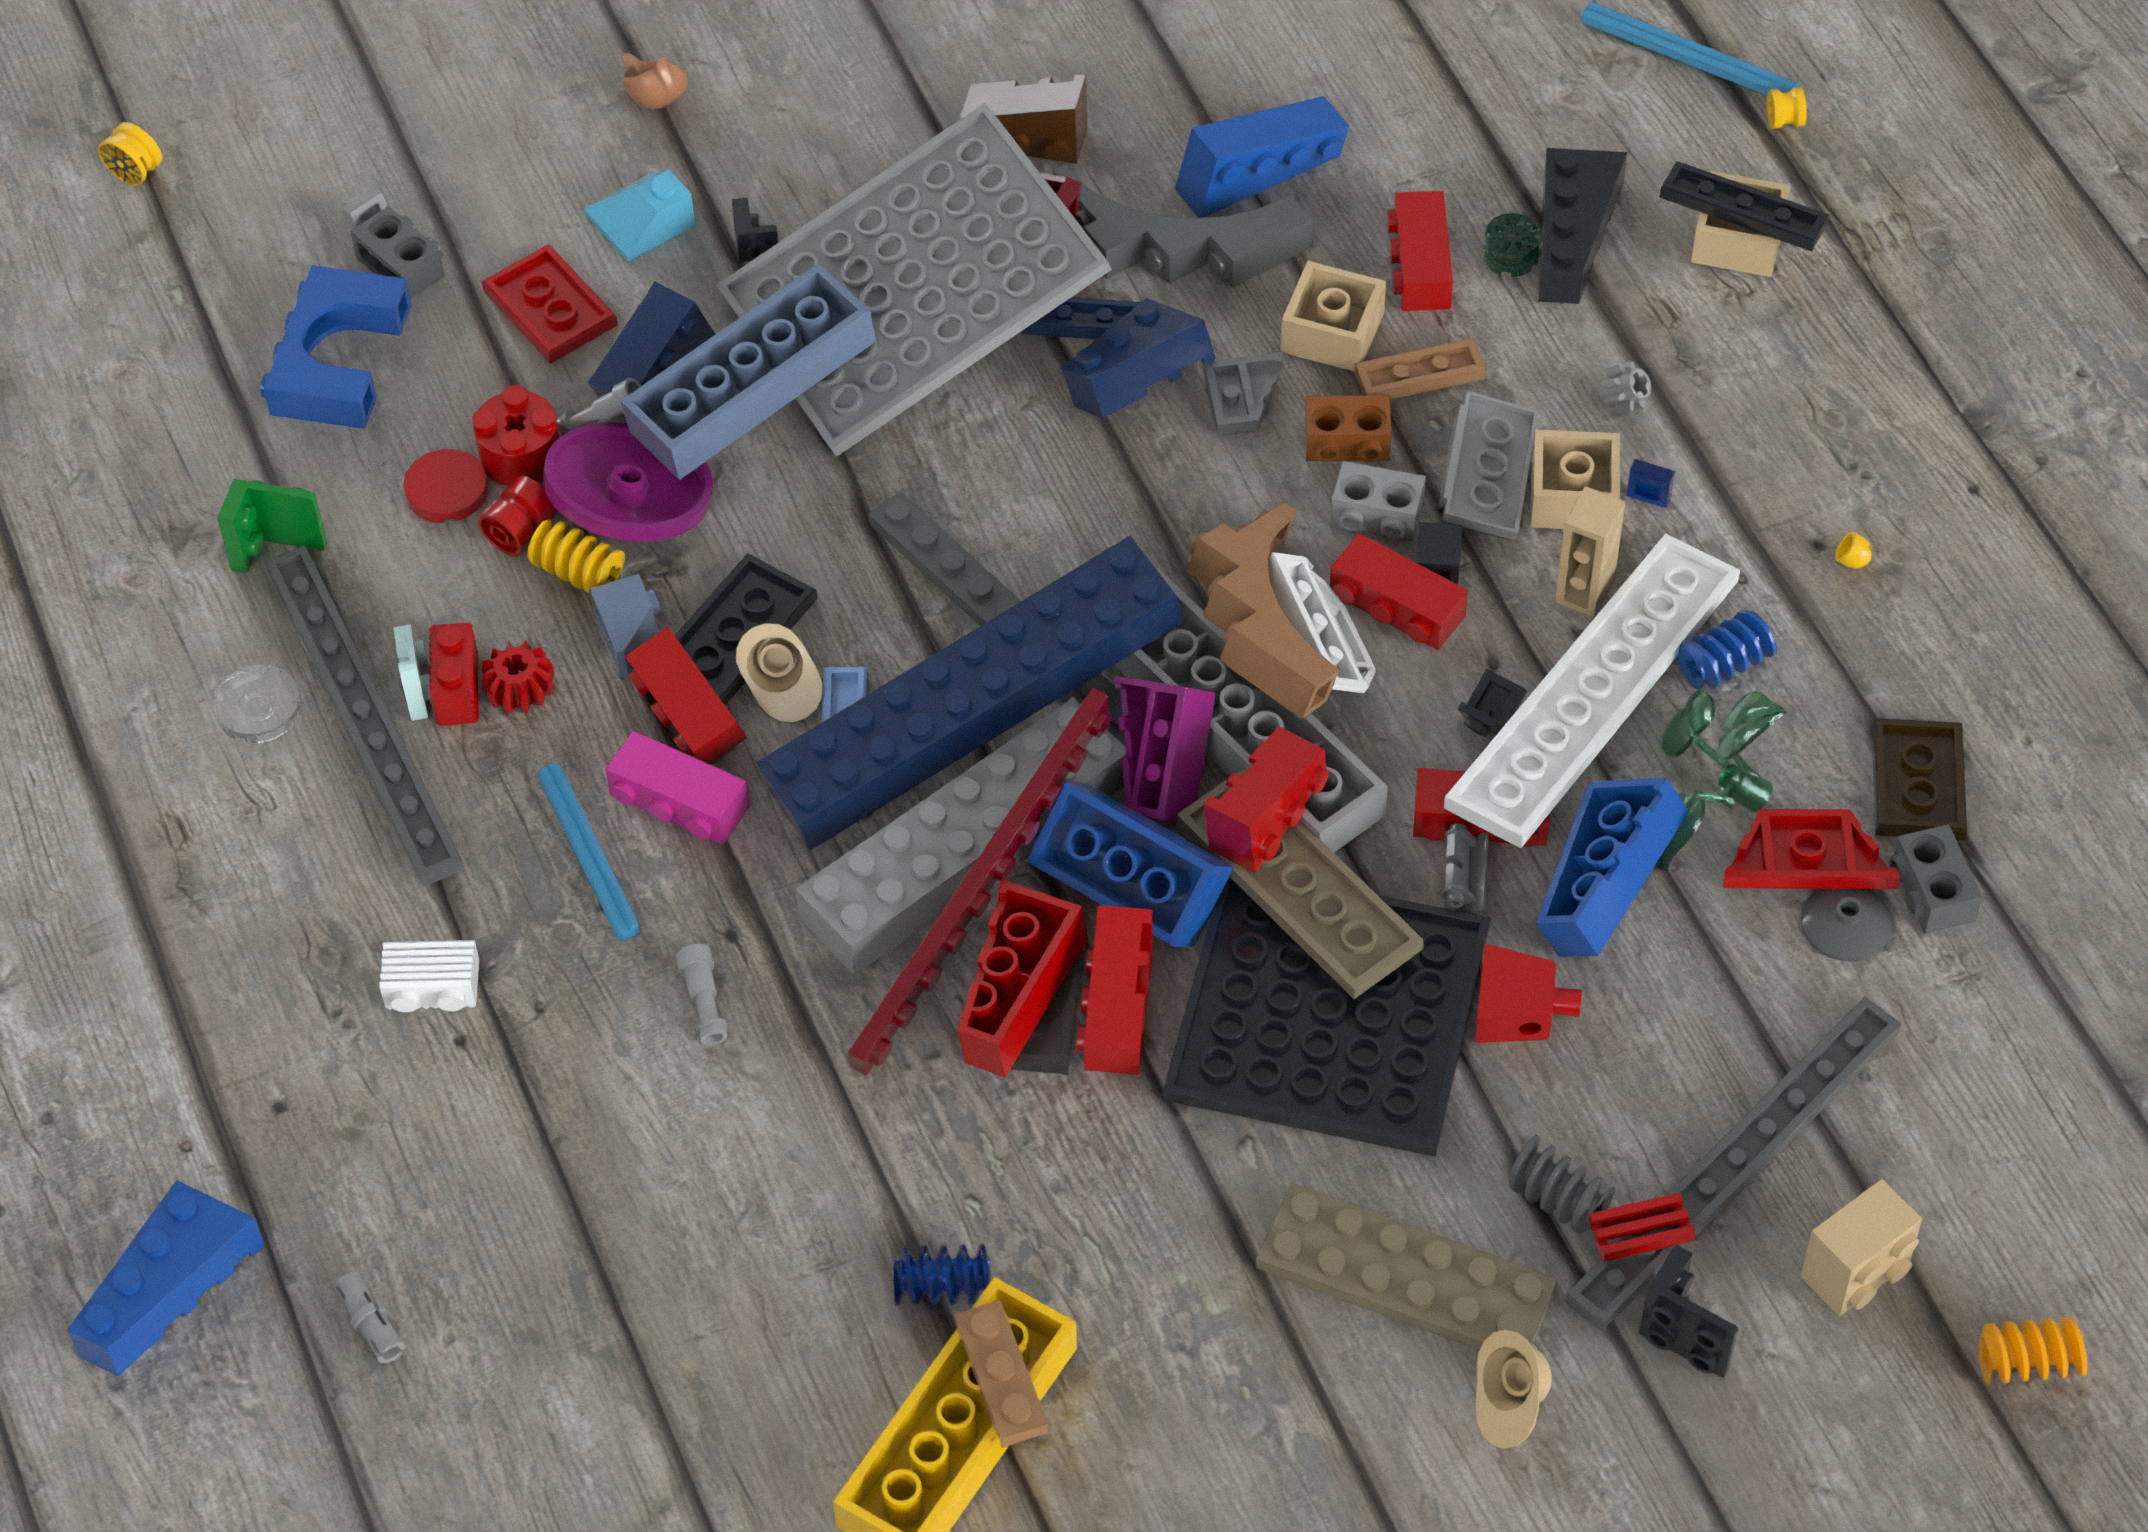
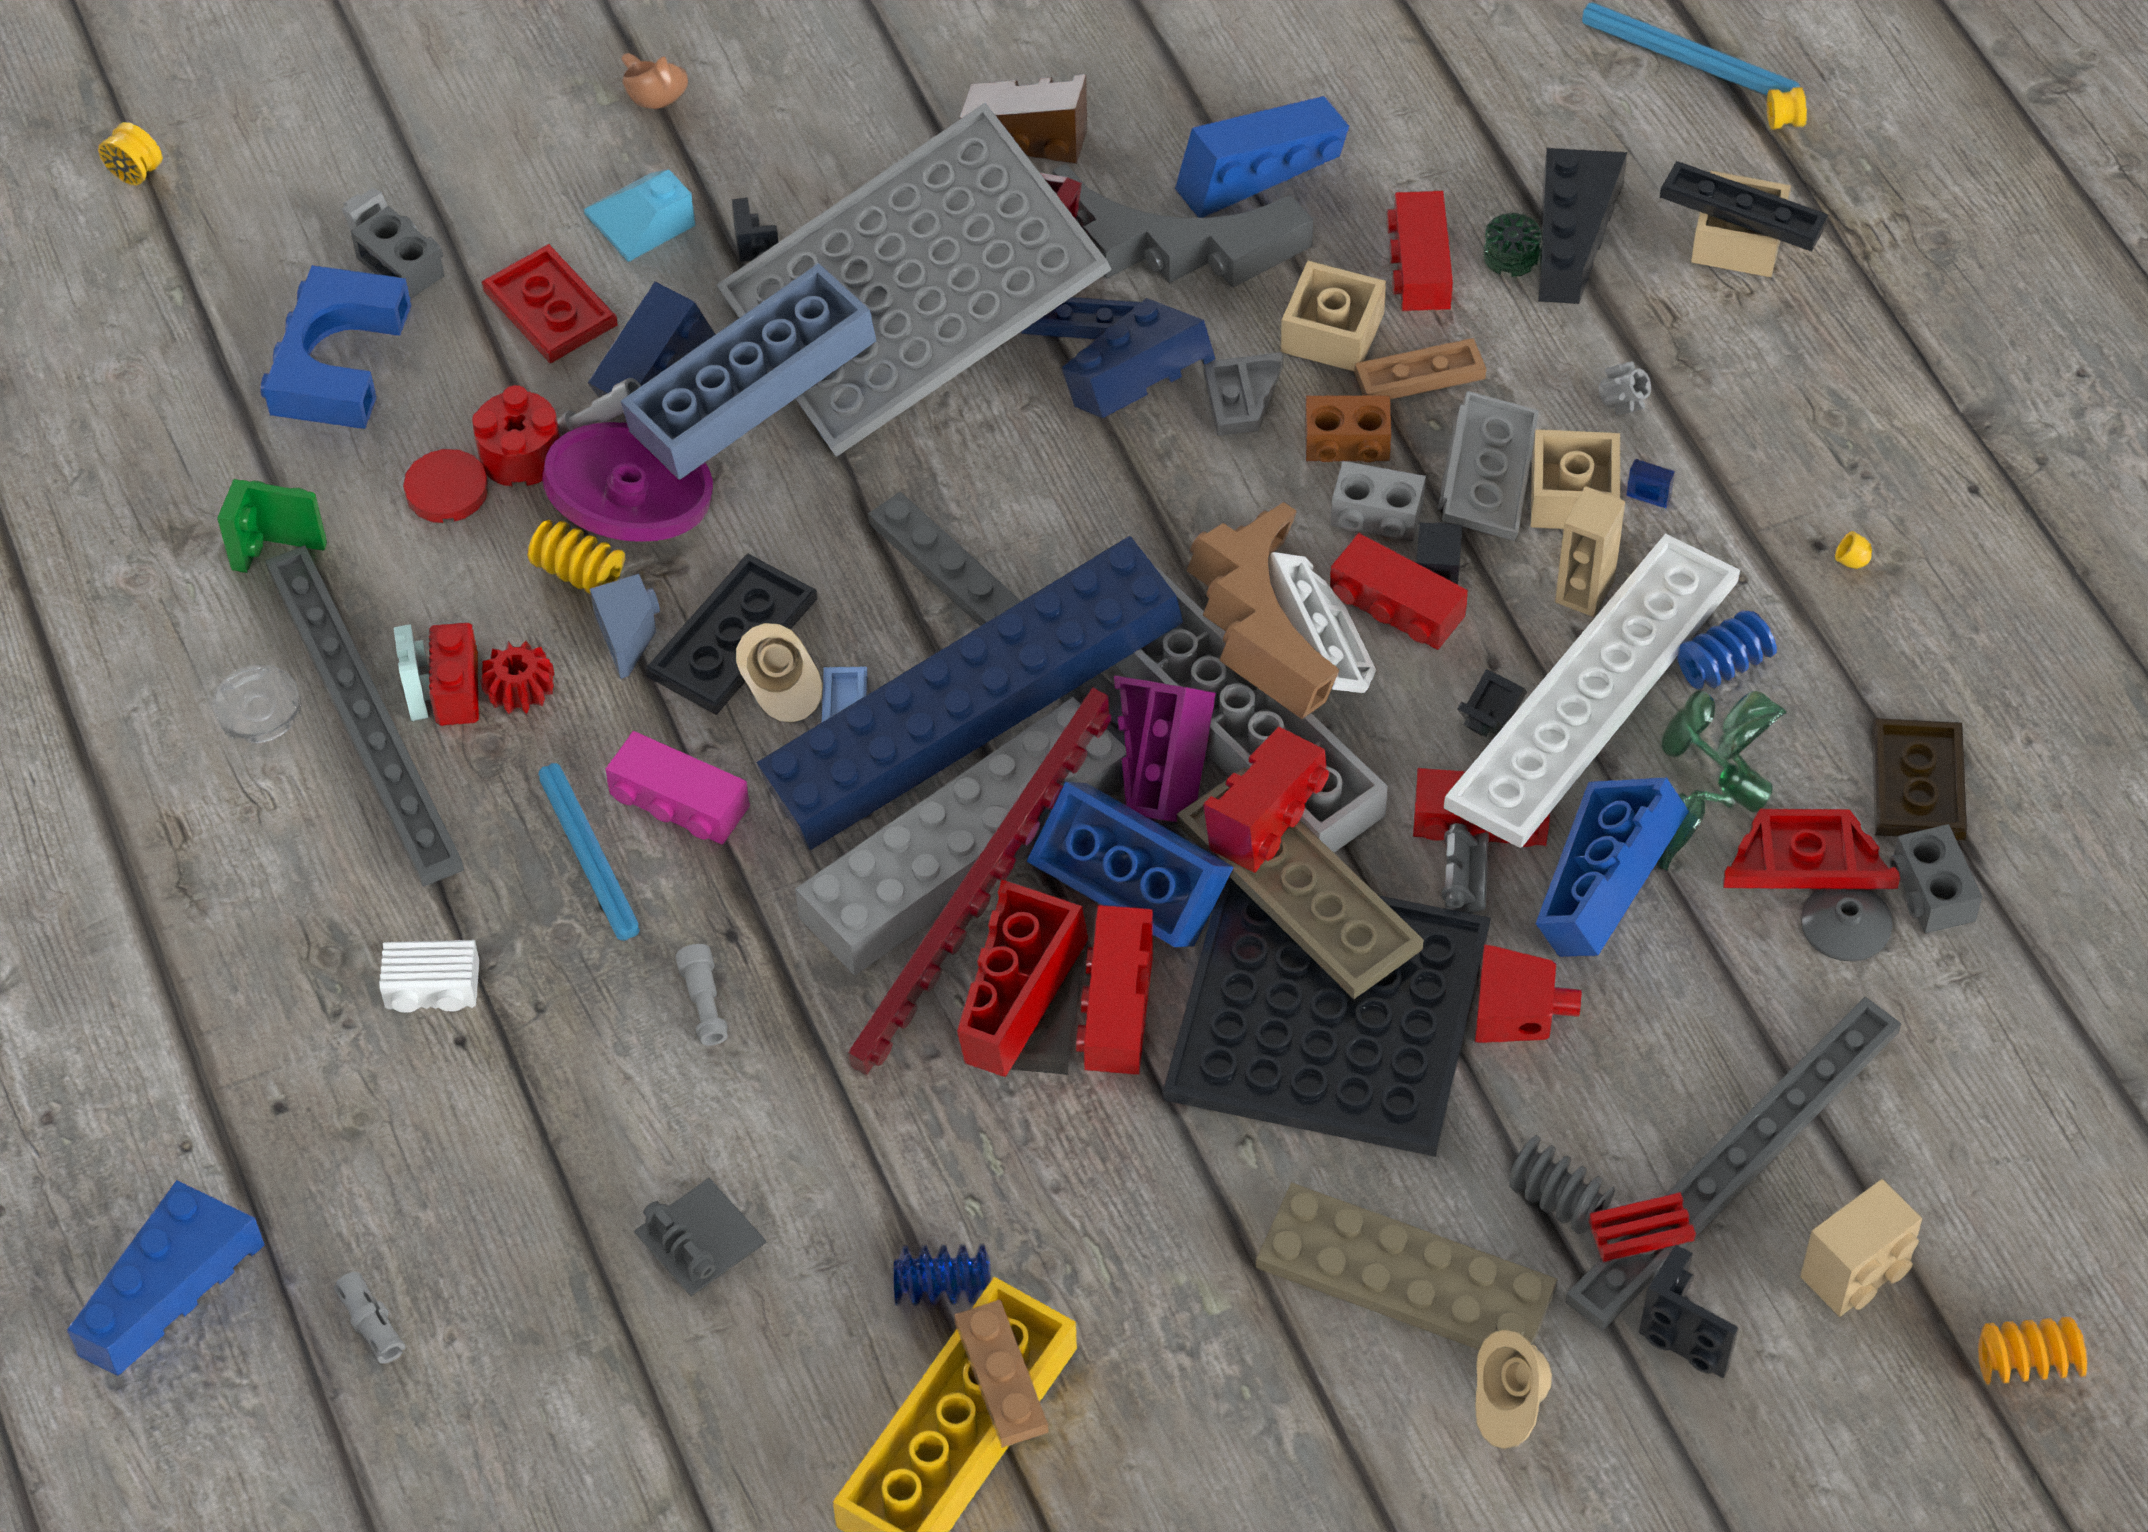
(517, 514): red wheel -> none
(683, 698): red brick -> none
(698, 1236): none -> dark grey hinge

